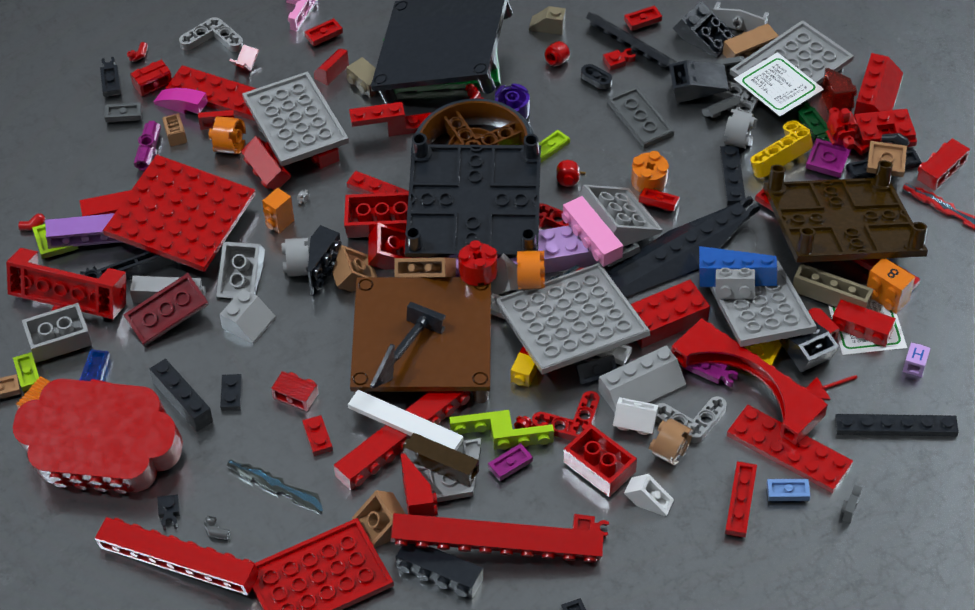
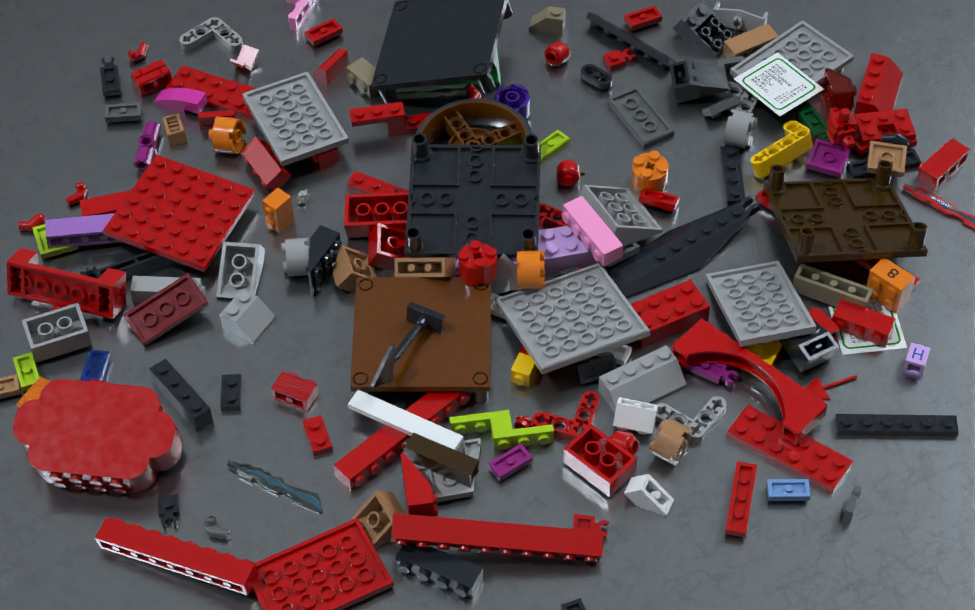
(80, 194): none -> red arm
(626, 440): none -> red head
(712, 259): blue wedge -> none
(735, 283): light grey bracket -> none

